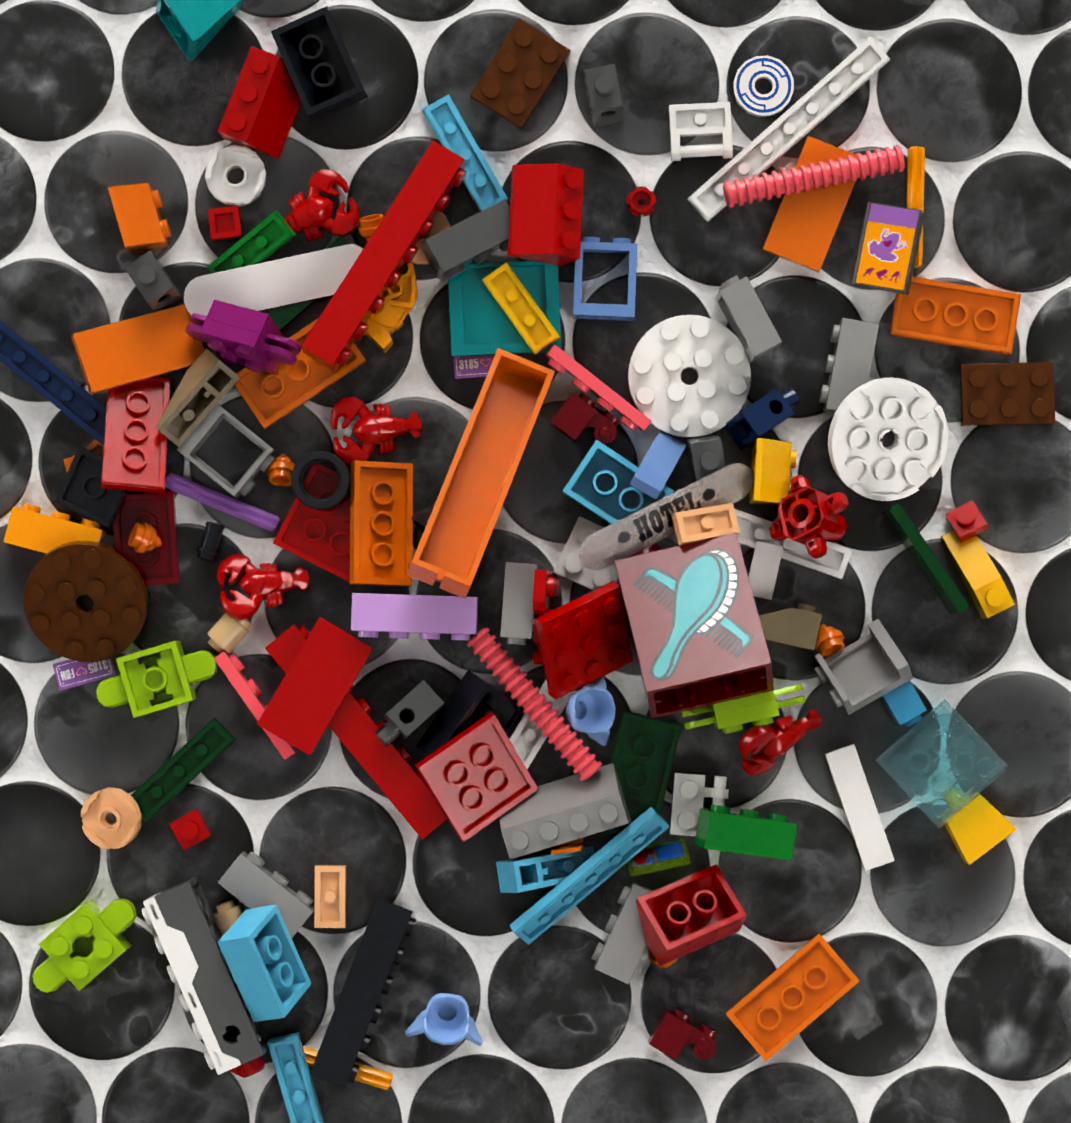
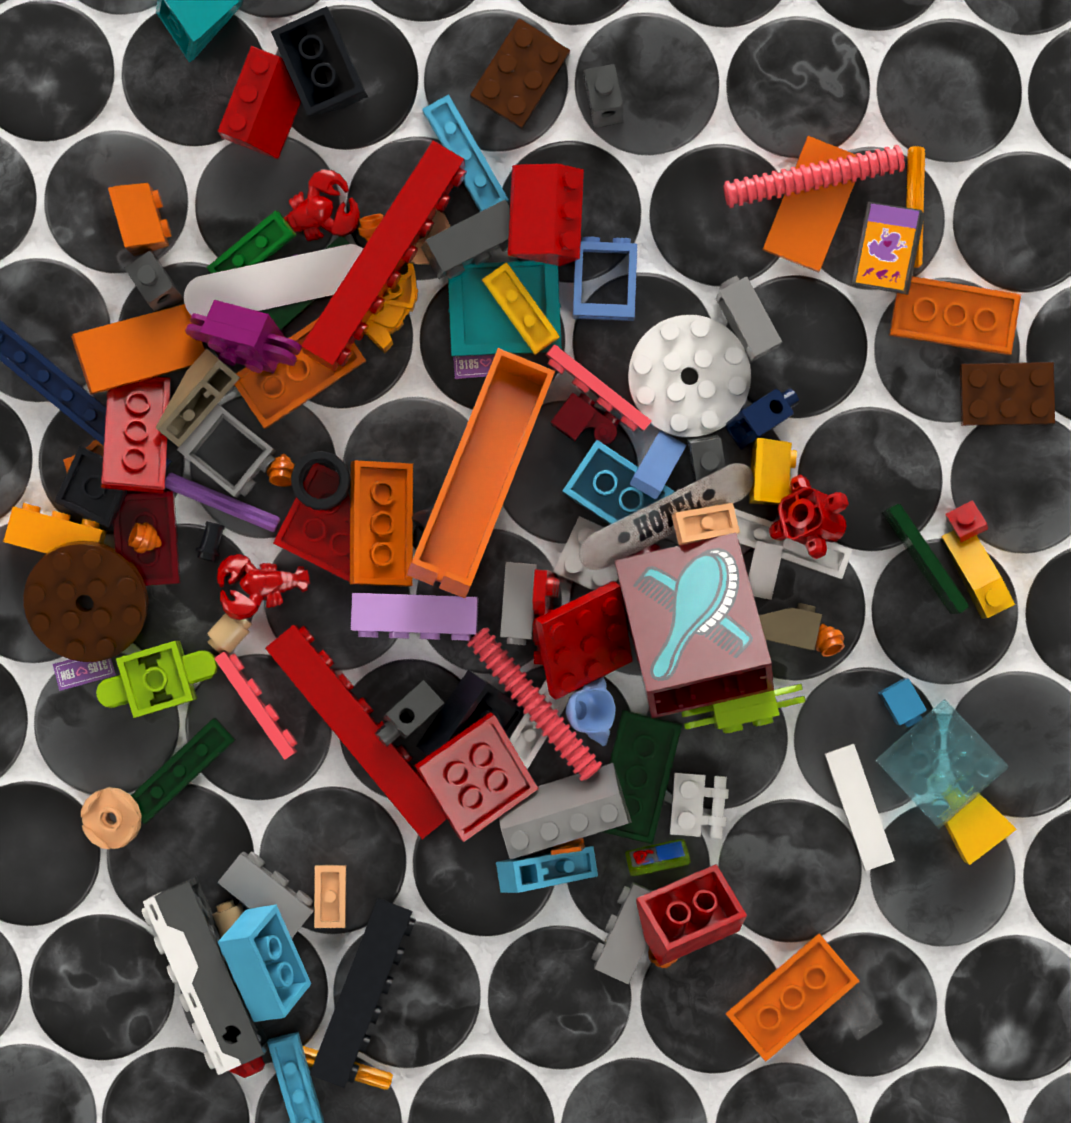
(84, 945): lime brick -> none
(190, 829): red plate -> none
(225, 223): red plate -> none
(248, 189): white tile -> none
(315, 686): red tile -> none
(370, 429): red animal -> none
(446, 1021): light blue piece -> none
(589, 875): medium azure tile -> none
(649, 201): red plate -> none
(676, 1031): dark red brick -> none
(700, 120): white plate -> none
(746, 832): green brick -> none
(763, 68): white tile -> none
(774, 741): red animal -> none
(792, 125): white tile -> none
(850, 362): light grey brick -> none
(864, 420): white plate -> none
(864, 669): light grey panel -> none

